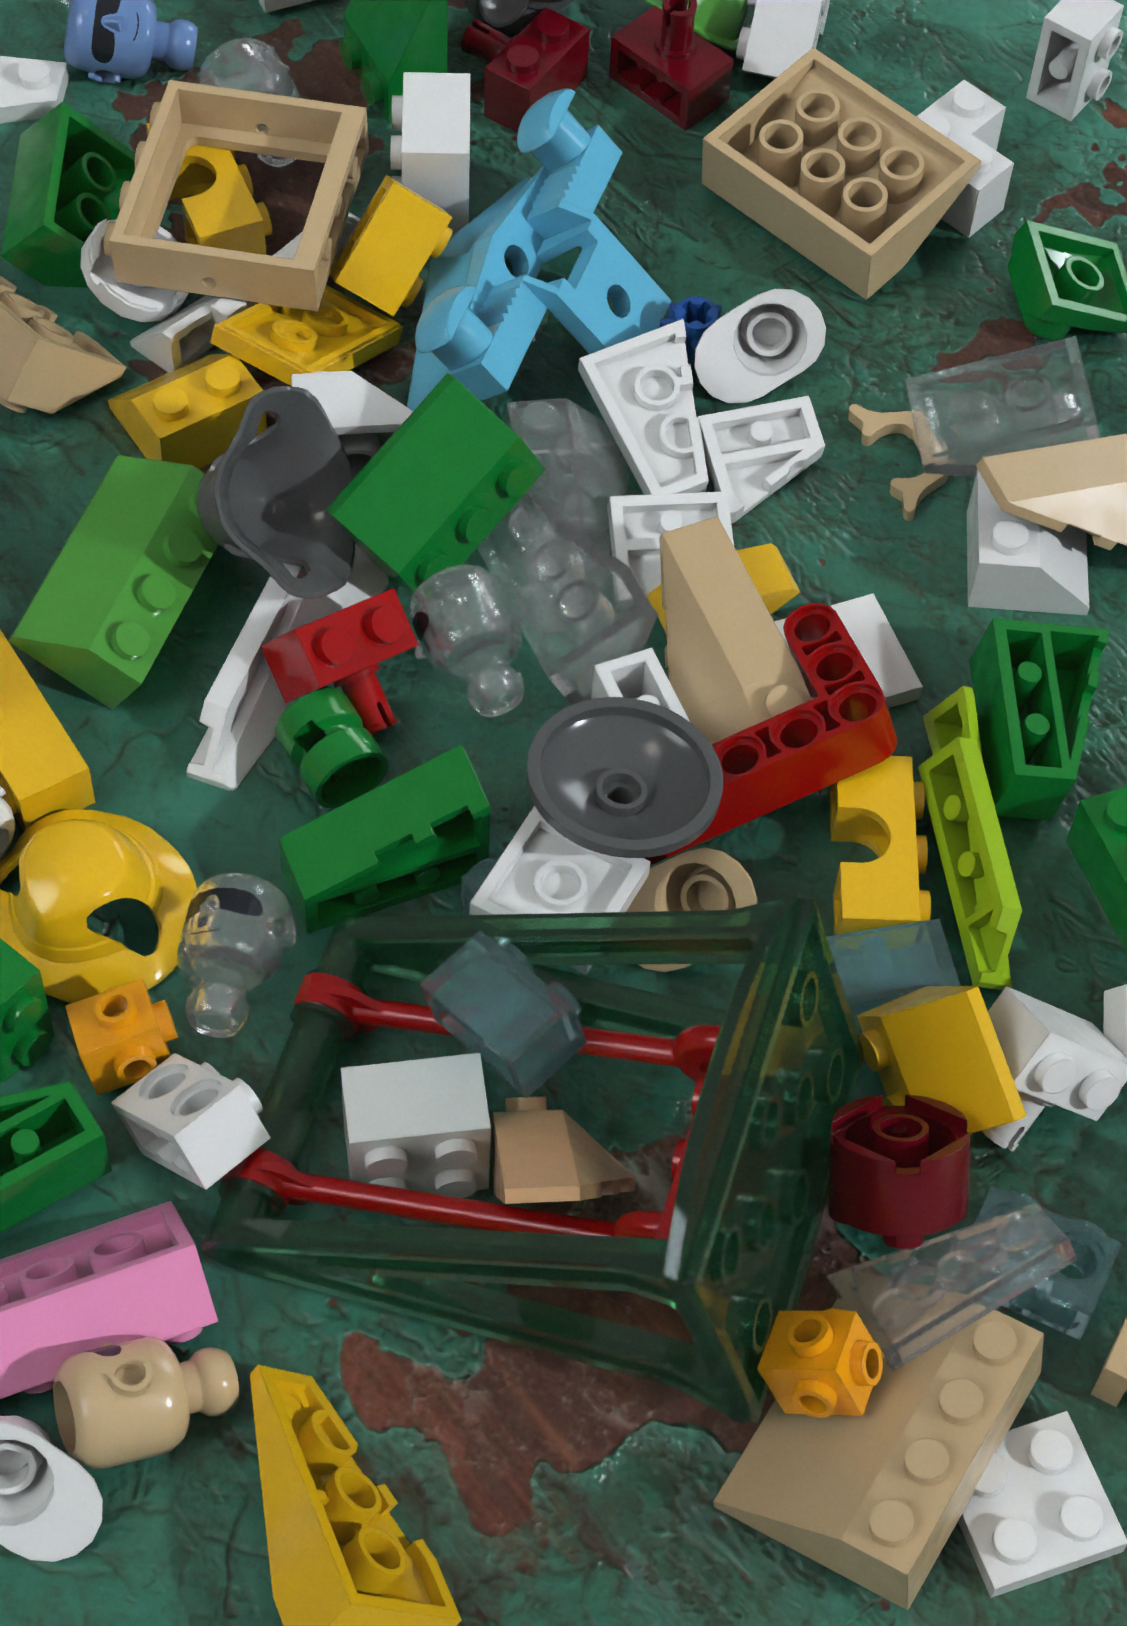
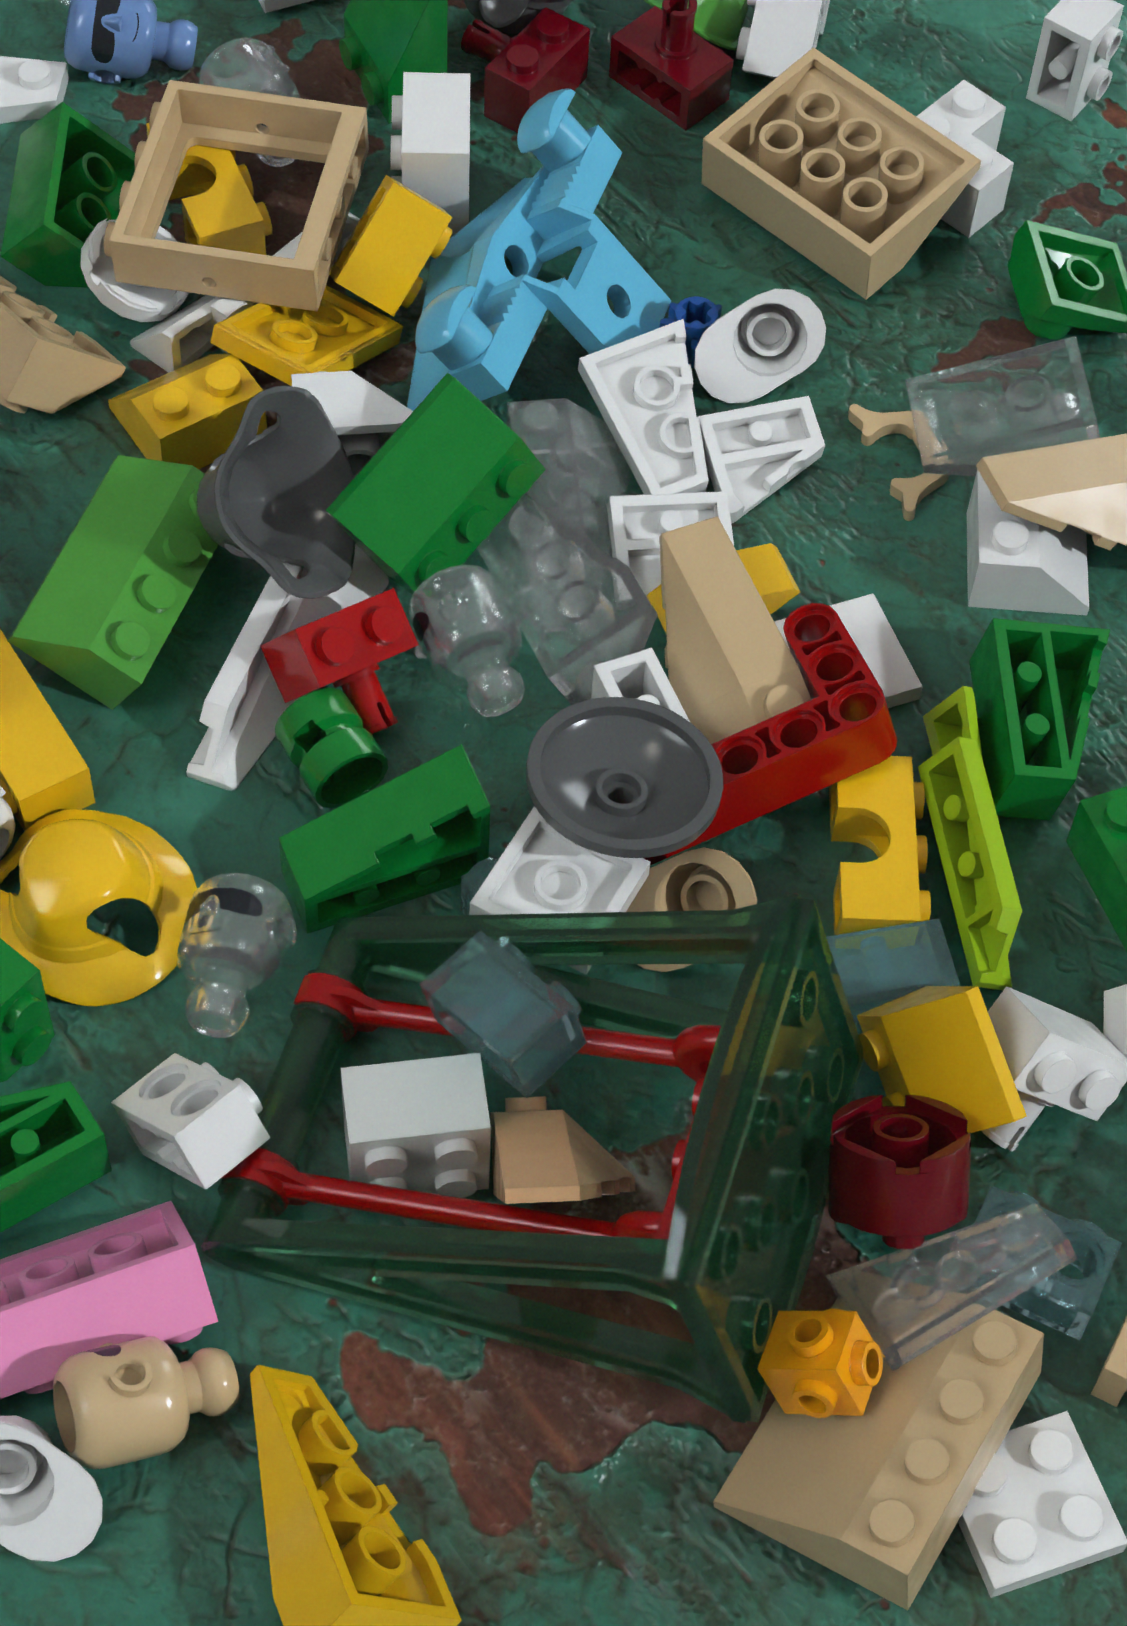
(121, 1035): light orange brick -> none

